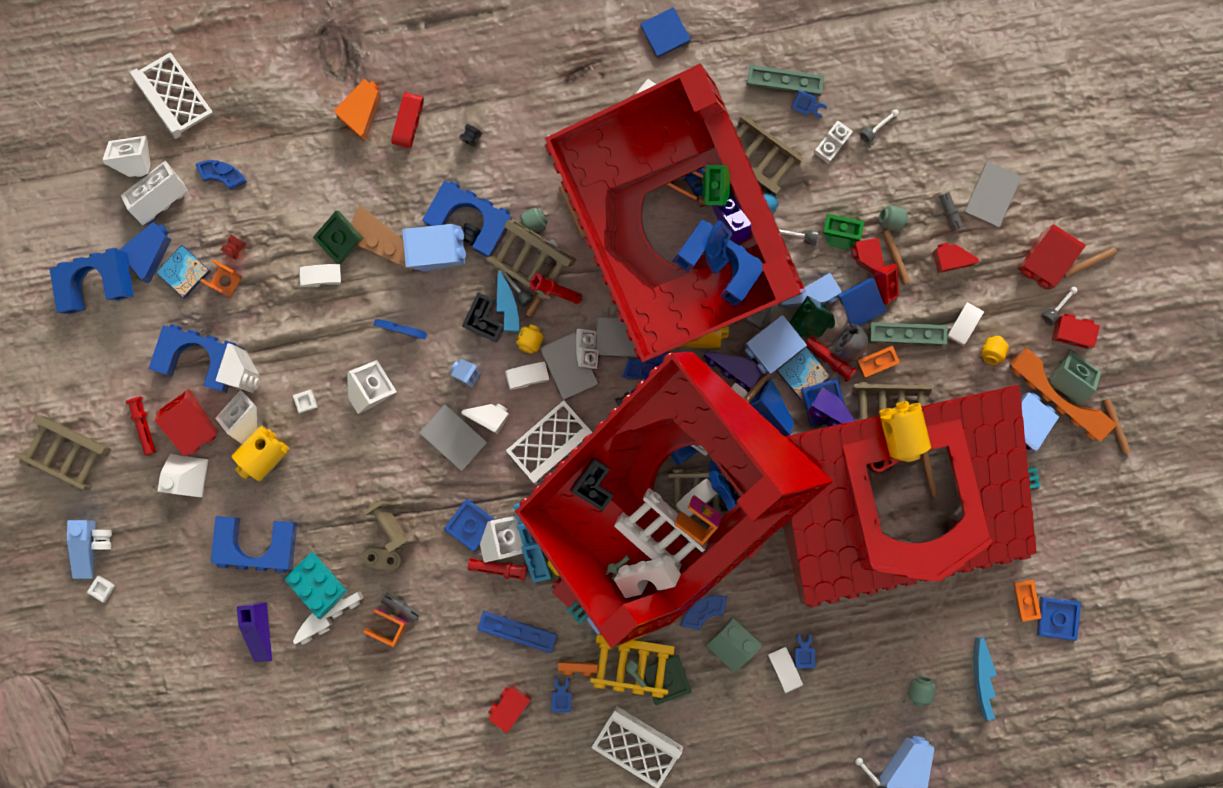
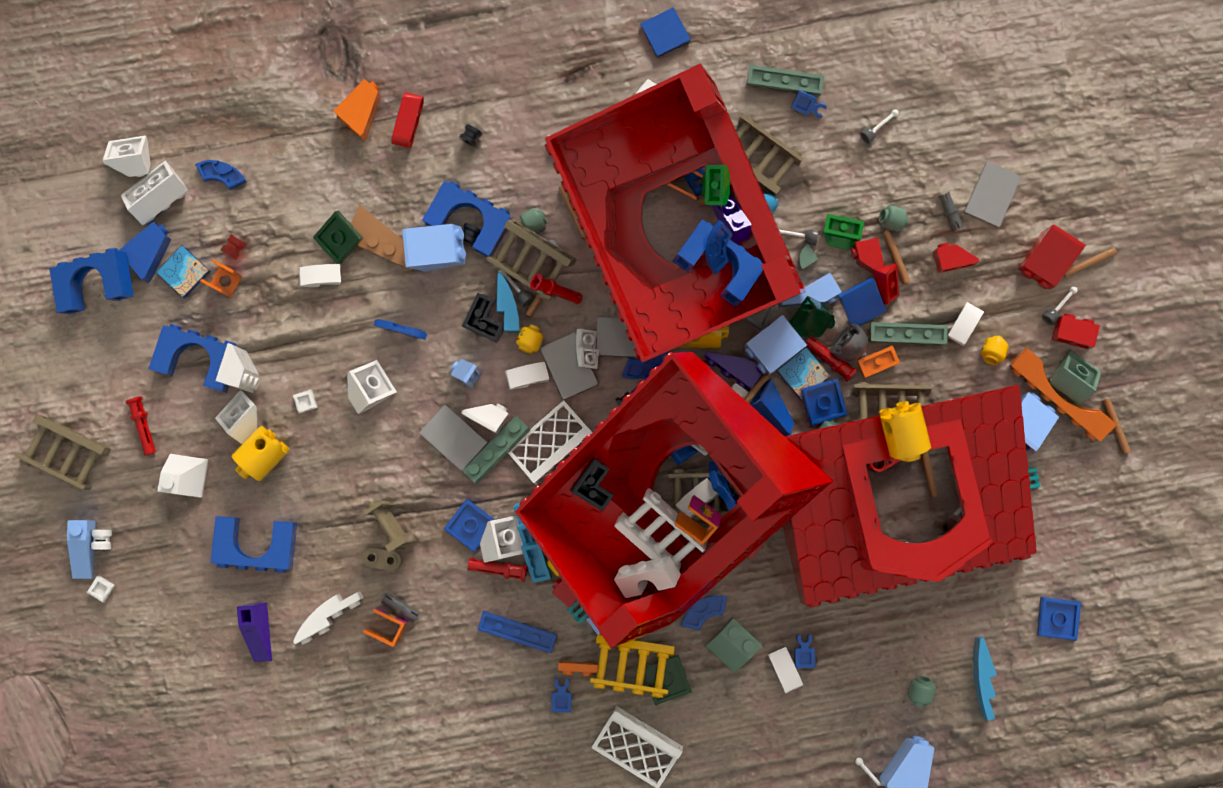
(156, 99): white fence -> none
(186, 423): red slope -> none
(316, 585): teal plate -> none
(496, 450): none -> sand green plate
(509, 708): red brick -> none
(613, 568): sand green hand -> none
(631, 669): sand green hand -> none
(807, 257): none -> sand green tile
(829, 409): dark purple slope -> none
(833, 142): white slope -> none
(1027, 600): orange plate -> none

